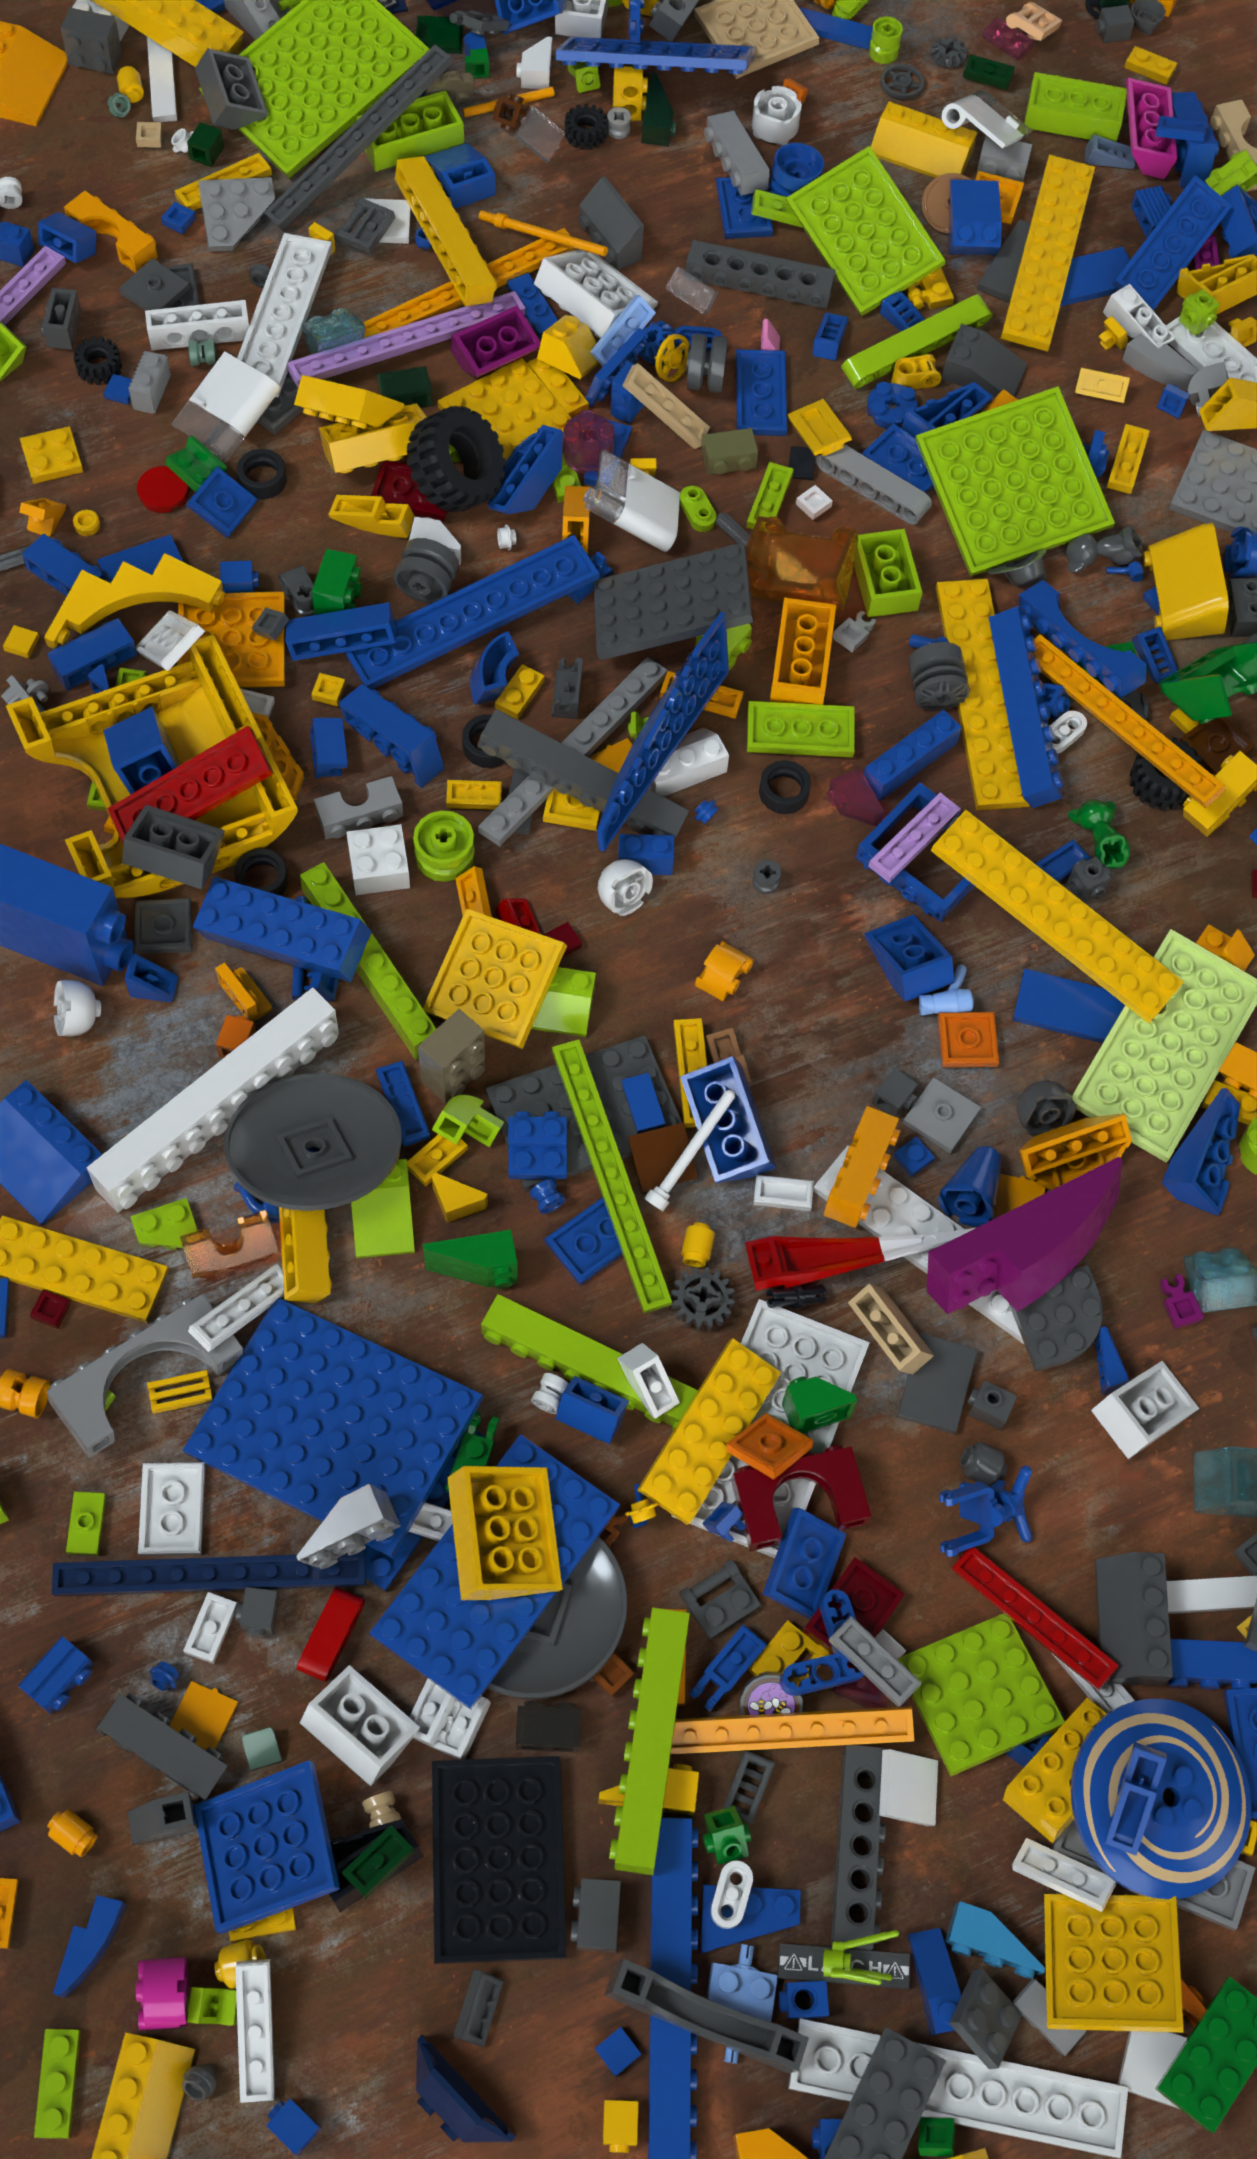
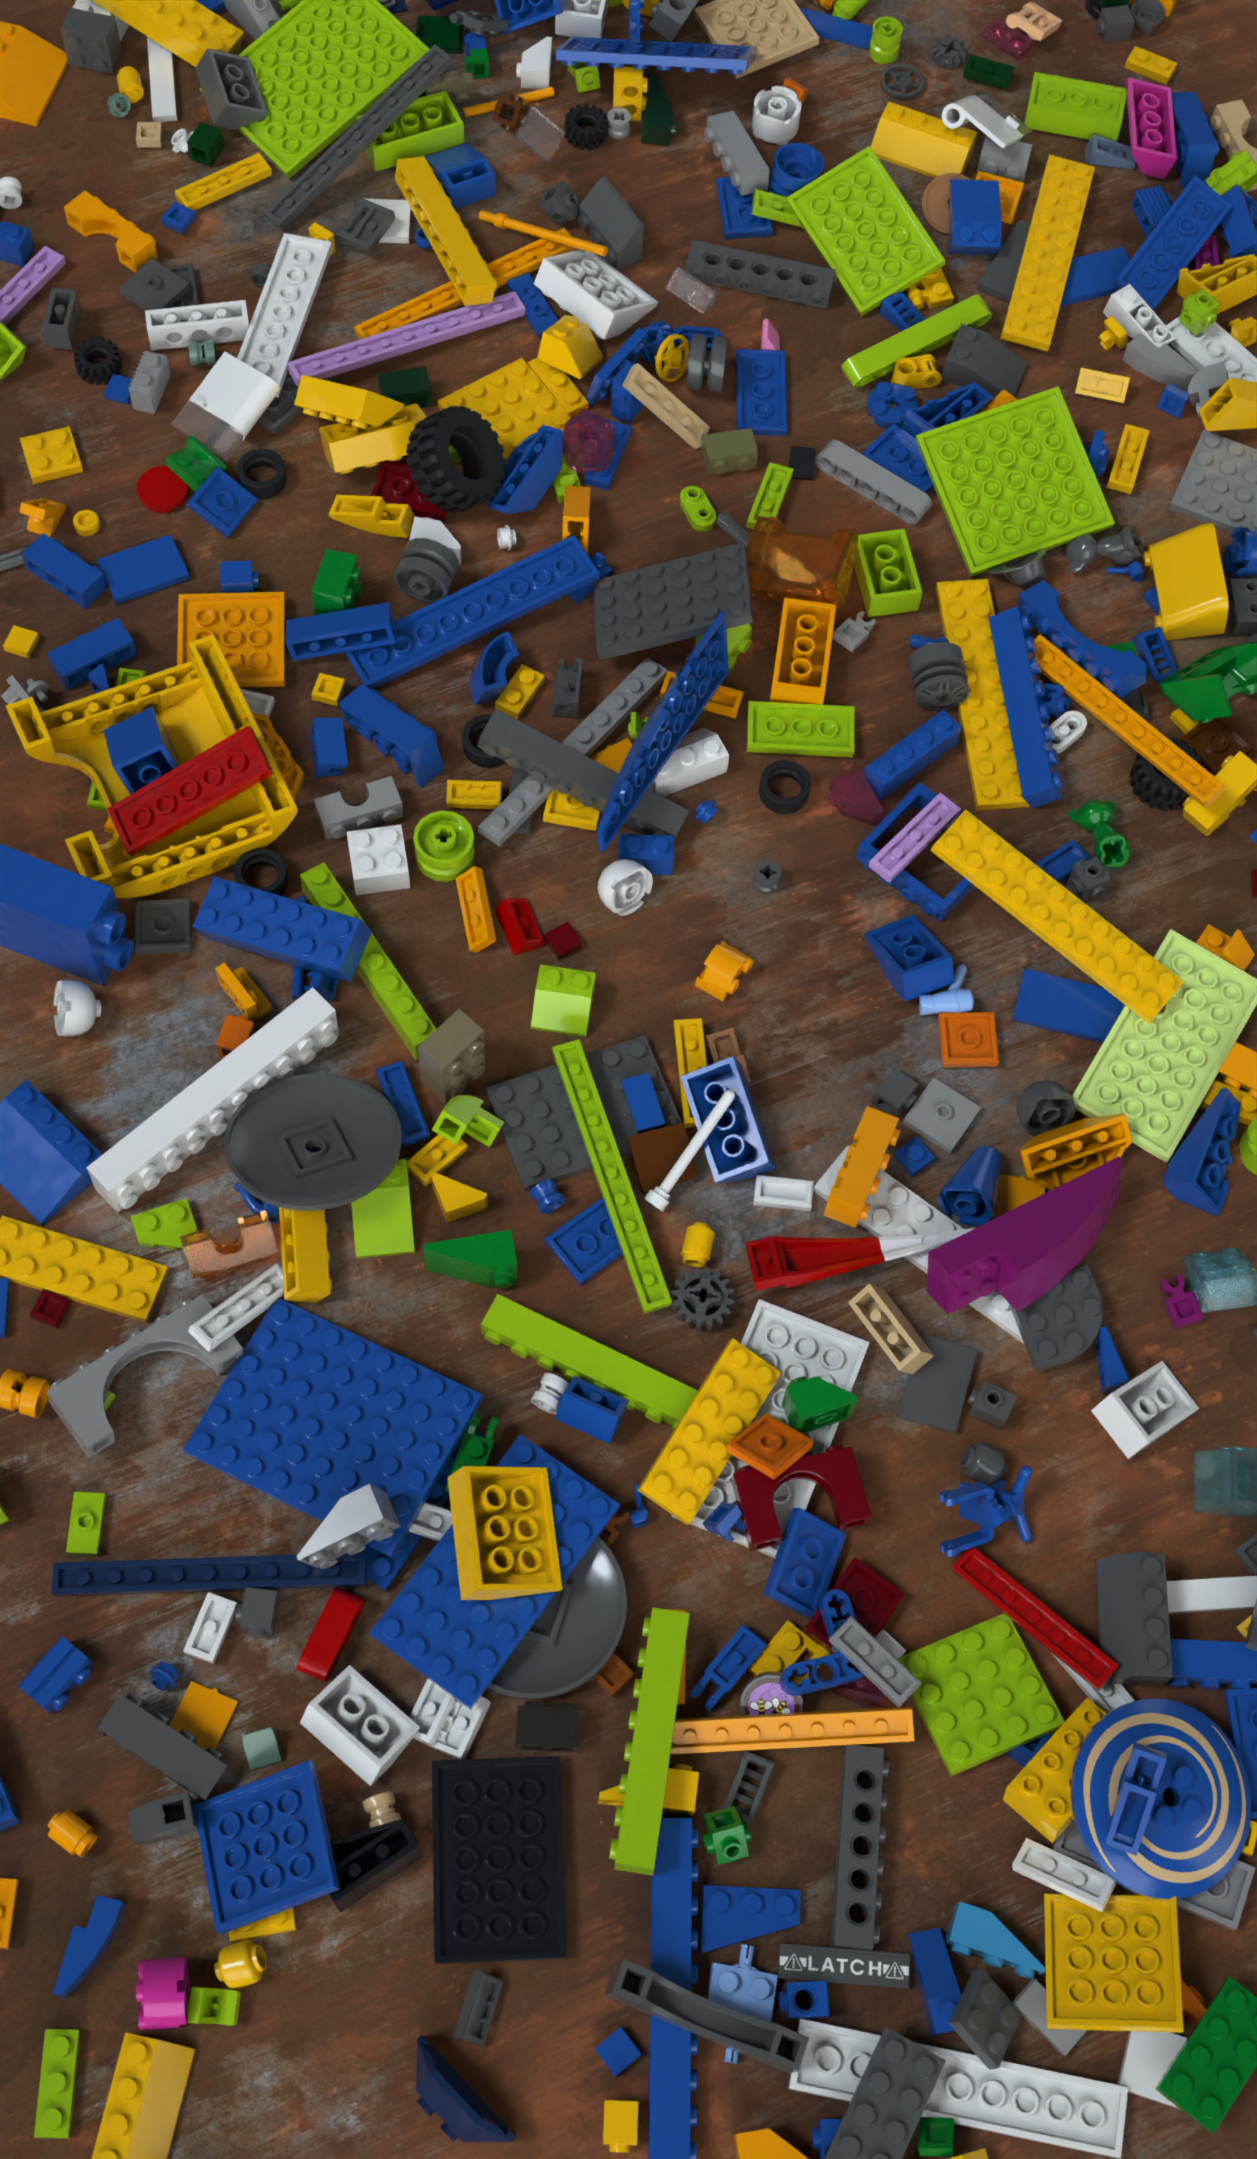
(67, 237): blue brick -> none
(96, 598): yellow arch -> none
(149, 980): blue slope -> none
(169, 640): white tile -> none
(172, 846): dark grey slope -> none
(172, 1509): white tile -> none
(177, 1381): yellow tile -> none
(199, 2082): dark grey plate -> none
(233, 209): light grey plate -> none
(255, 2030): white tile -> none
(270, 624): dark grey plate -> none
(292, 2125): blue brick -> none
(298, 588): dark grey piece -> none
(332, 330): clear light blue slope -> none
(378, 1862): dark green plate -> none
(494, 342): magenta slope -> none
(495, 976): yellow plate -> none
(537, 1146): blue plate -> none
(560, 203): none -> dark grey brick
(597, 1915): dark grey brick -> none
(634, 316): light blue plate -> none
(634, 502): white door -> none
(642, 1511): yellow plate -> none
(646, 465): yellow tile -> none
(648, 1379): white slope -> none
(724, 1609): dark grey plate -> none
(731, 1895): white plate -> none
(796, 1296): black pin -> none
(814, 502): white plate -> none
(819, 428): yellow piece -> none
(829, 338): blue slope -> none
(839, 1964): lime plant -> none
(908, 1787): white tile -> none
(1181, 128): blue tile -> none

